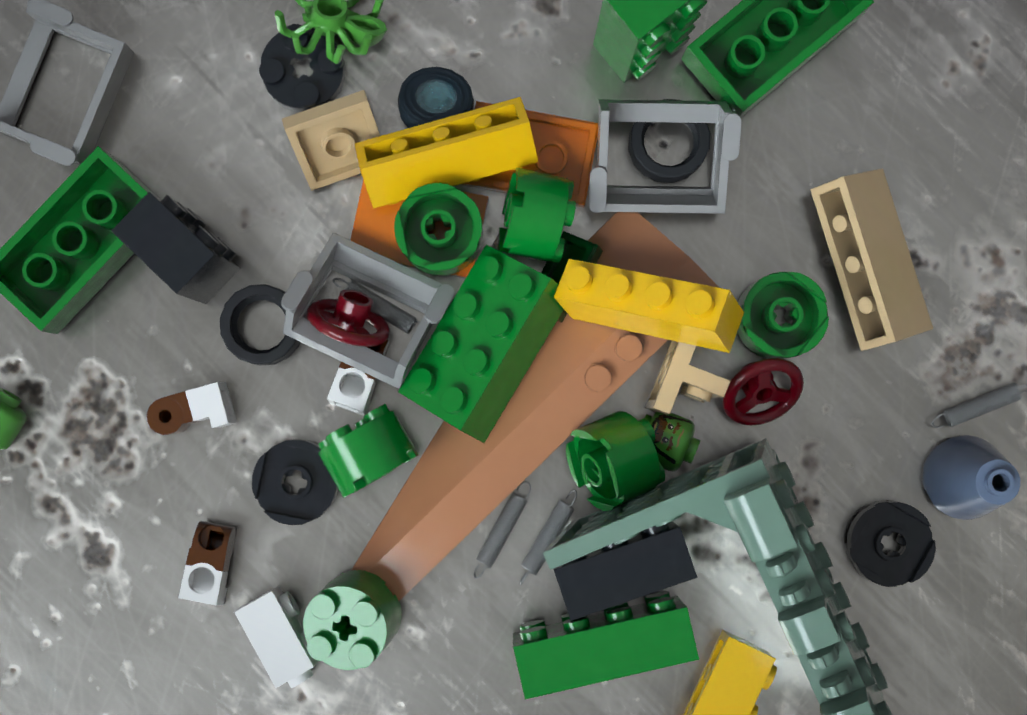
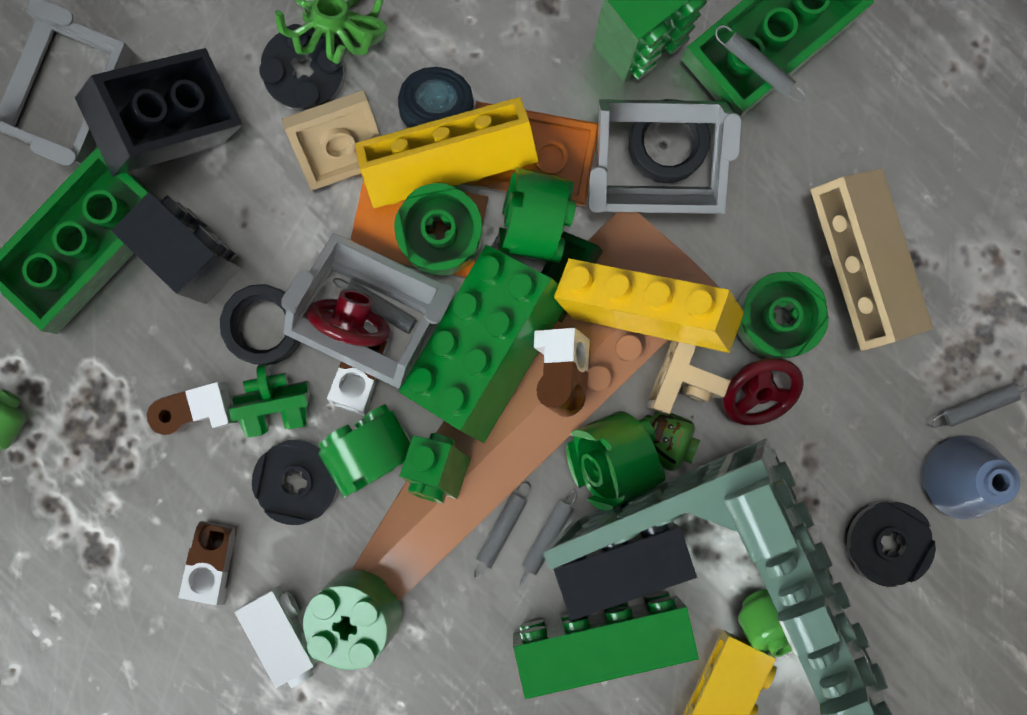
(157, 110): none -> black brick
(270, 395): none -> green hips
(434, 468): none -> green brick
(564, 370): none -> leg
(760, 64): none -> light grey piece
(761, 625): none -> bright green head

